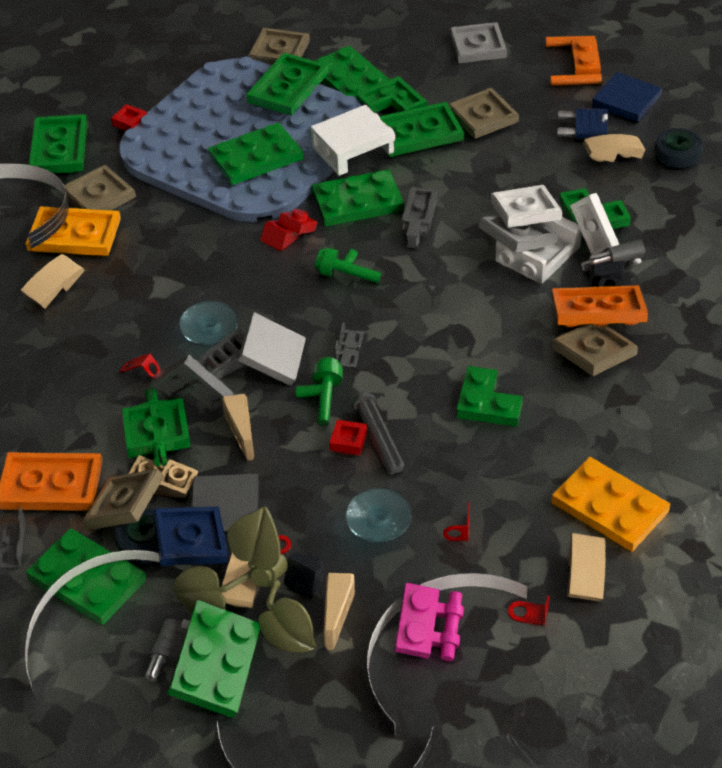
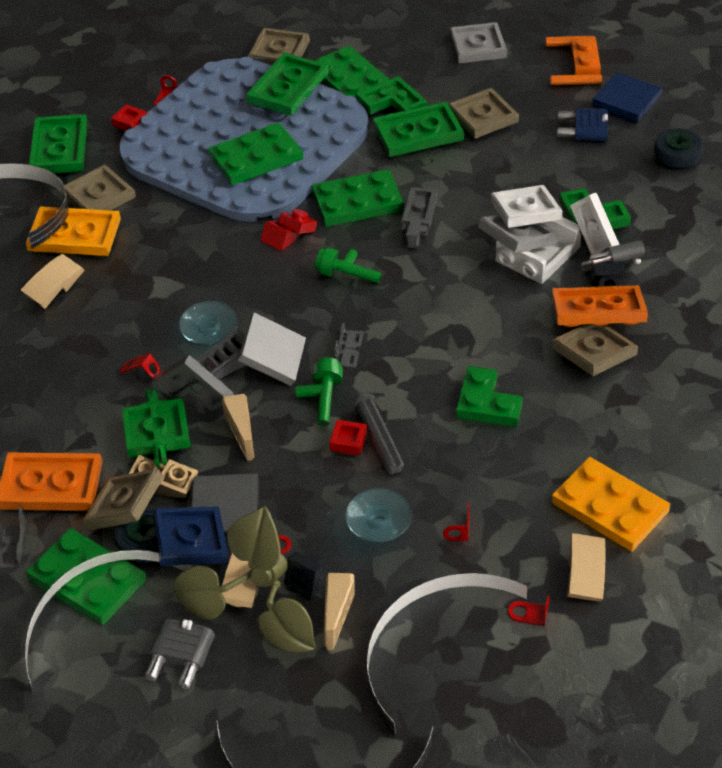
(165, 90): none -> red piece
(214, 659): green plate -> none
(350, 136): white panel -> none
(417, 622): dark pink plate -> none
(608, 146): tan slope -> none

